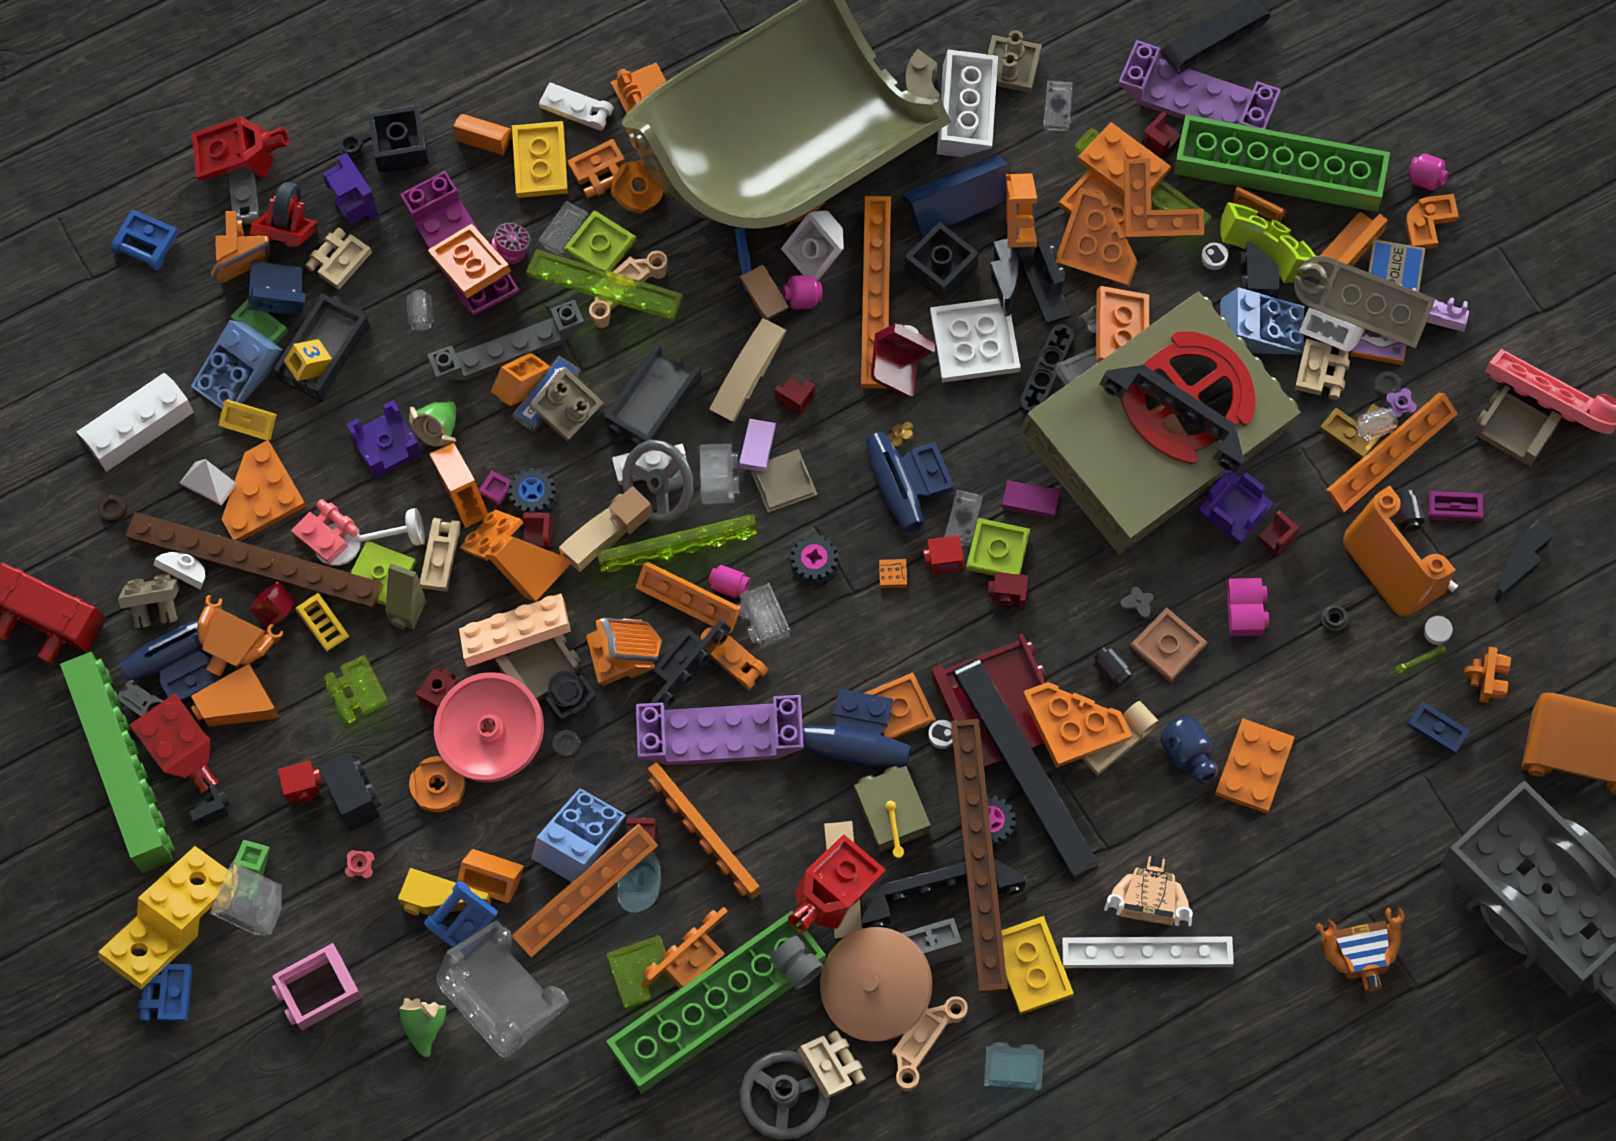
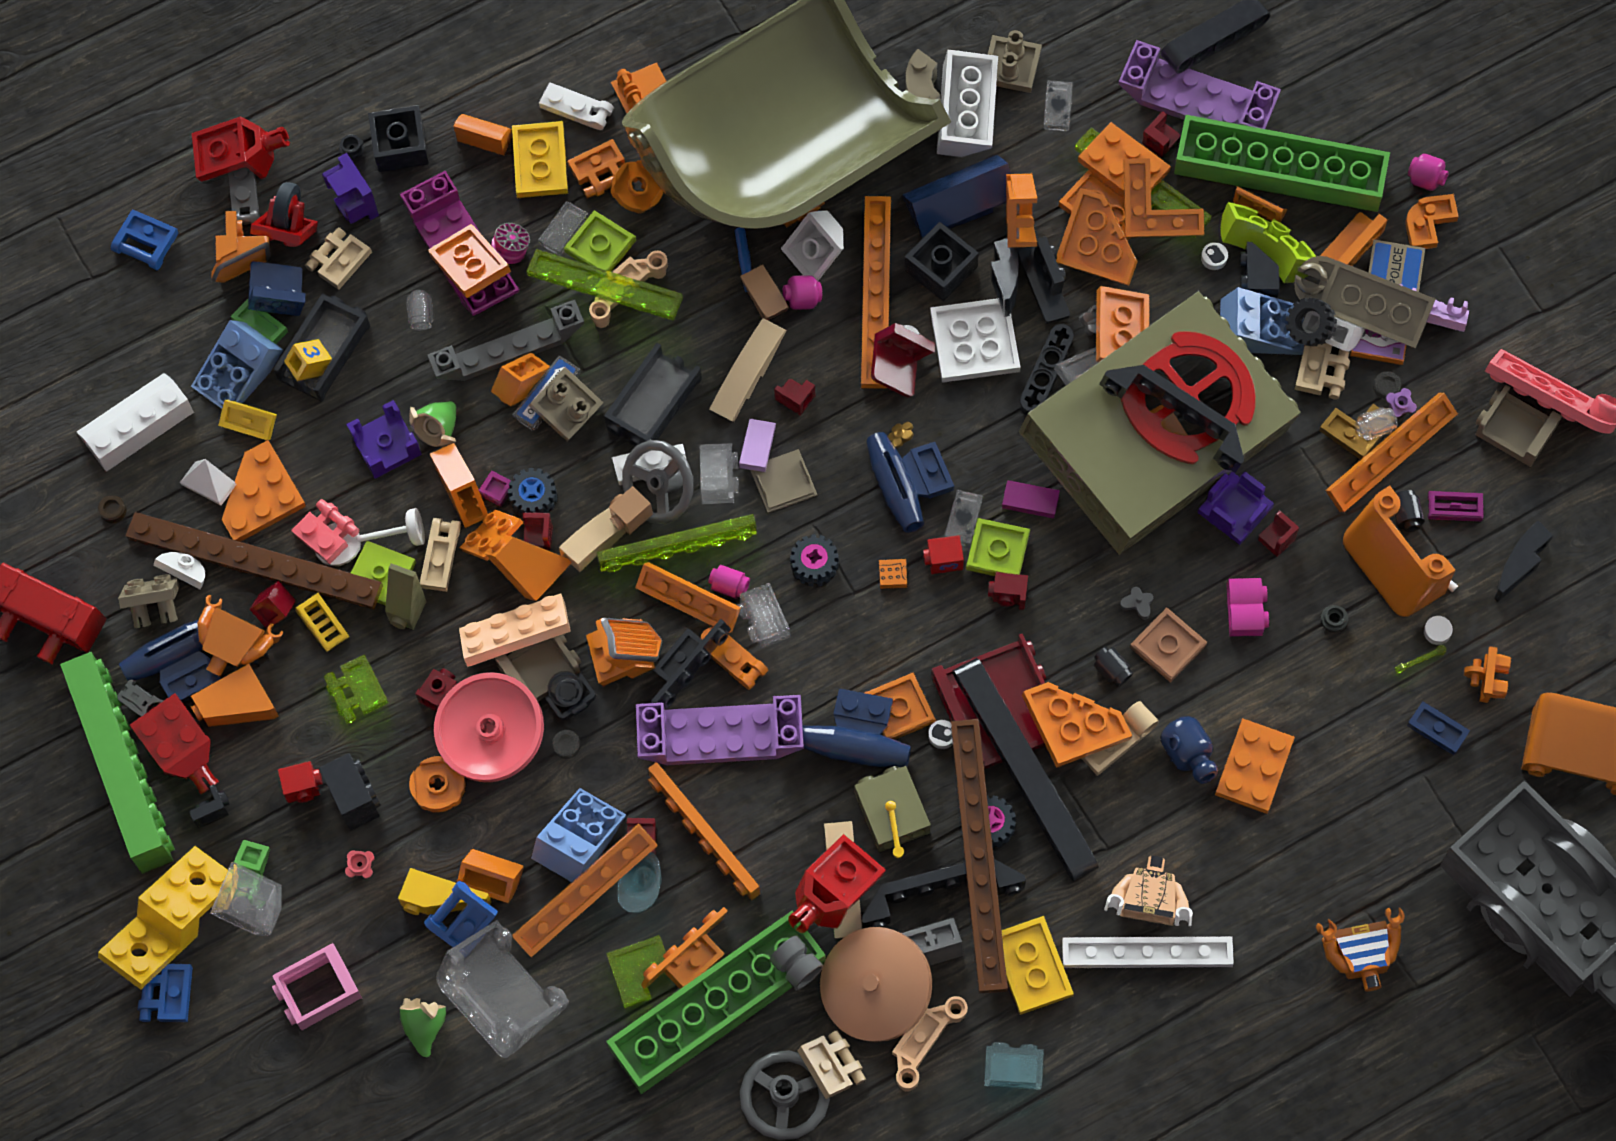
(1326, 322): none -> black tyre

